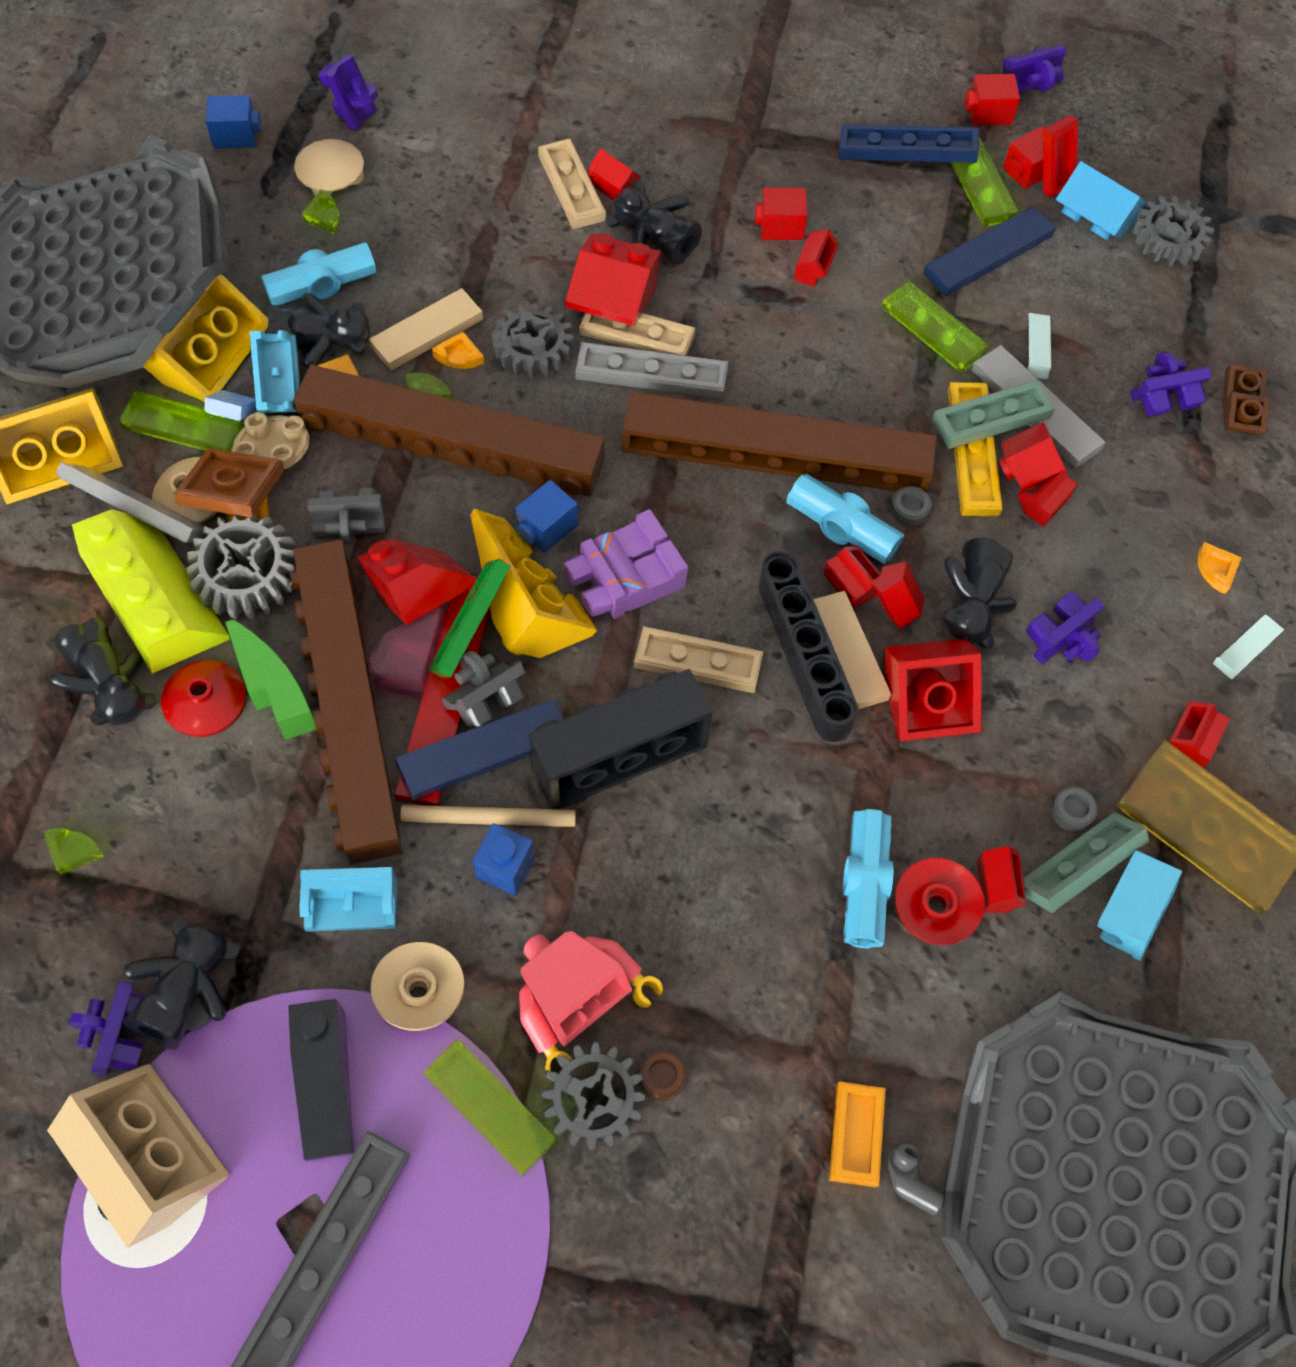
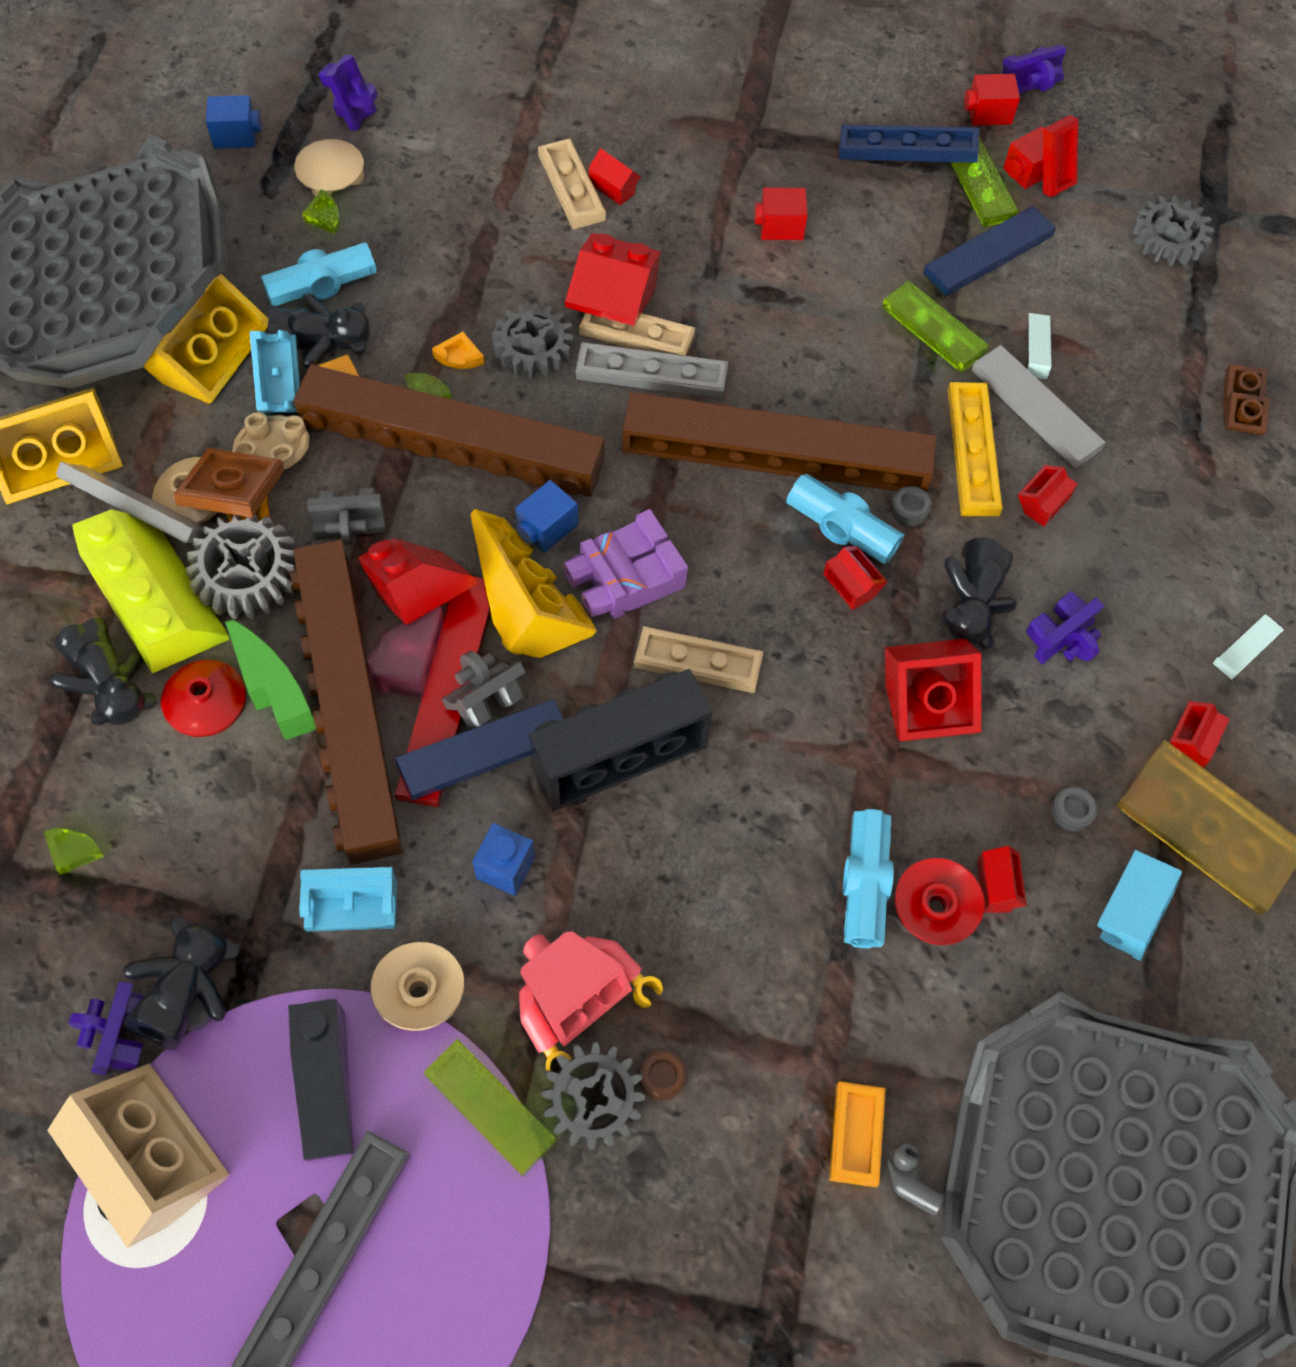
(179, 422): clear neon green tile -> none
(230, 405): light blue tile -> none
(426, 329): tan tile -> none
(469, 618): green tile -> none
(488, 815): tan bar -> none
(655, 221): black piece -> none
(803, 661): black beam -> none
(810, 264): red piece -> none
(853, 650): tan tile -> none
(899, 594): red piece -> none
(993, 414): sand green plate -> none
(1031, 456): brick -> none
(1084, 861): sand green plate -> none
(1100, 201): slope -> none
(1186, 385): dark purple hips -> none
(1217, 566): light orange tile -> none

